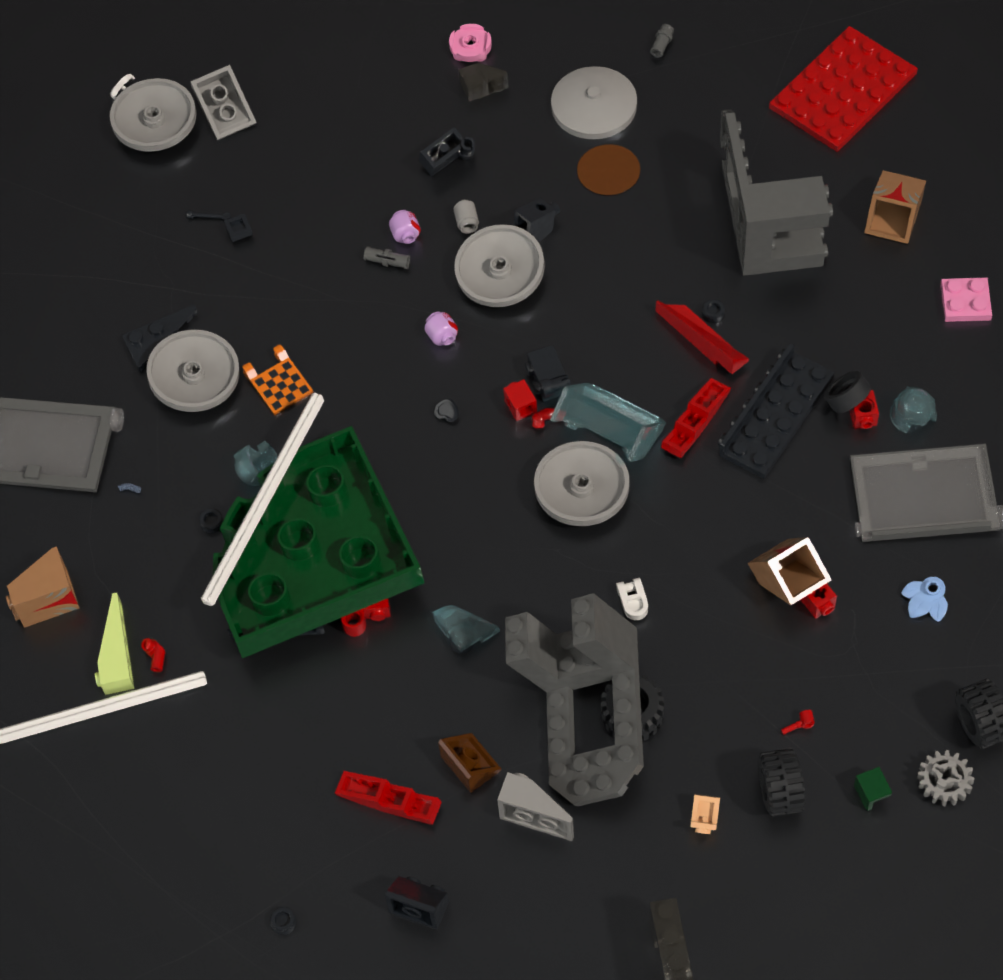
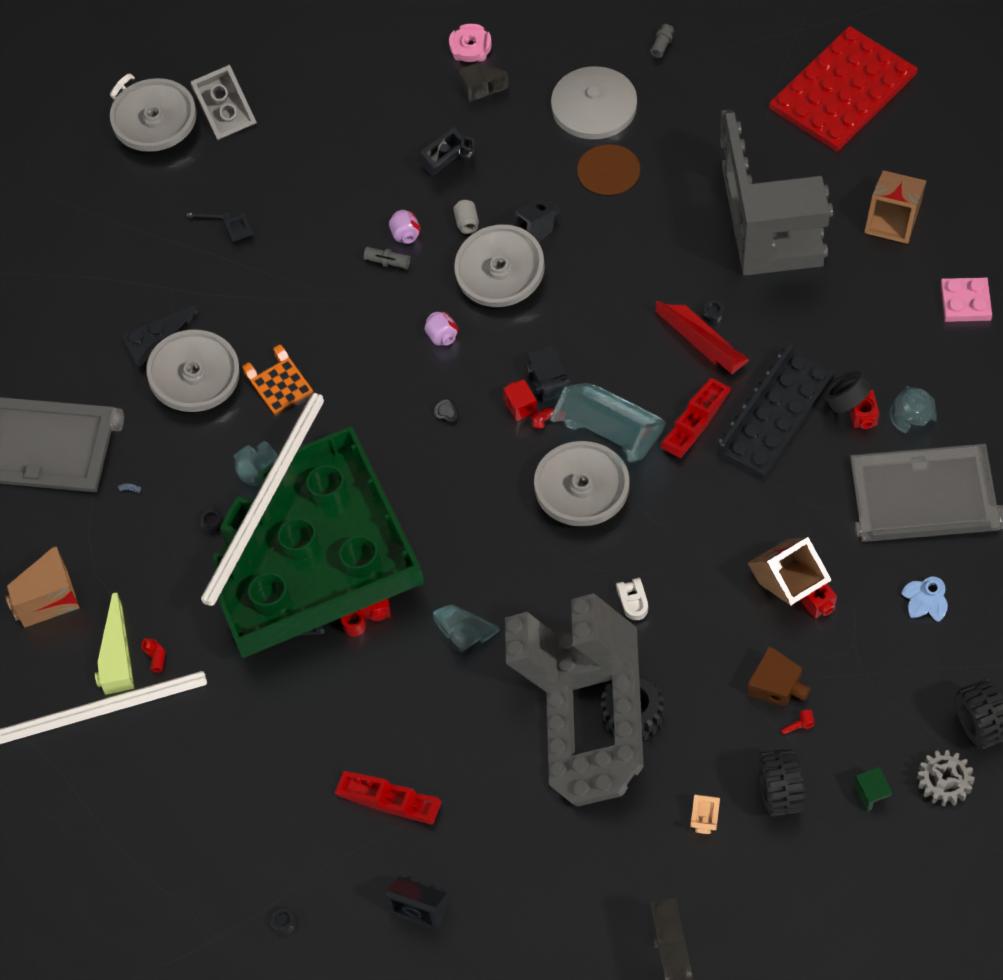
(468, 760): reddish brown slope -> none
(528, 805): light grey slope -> none
(777, 679): none -> reddish brown torso

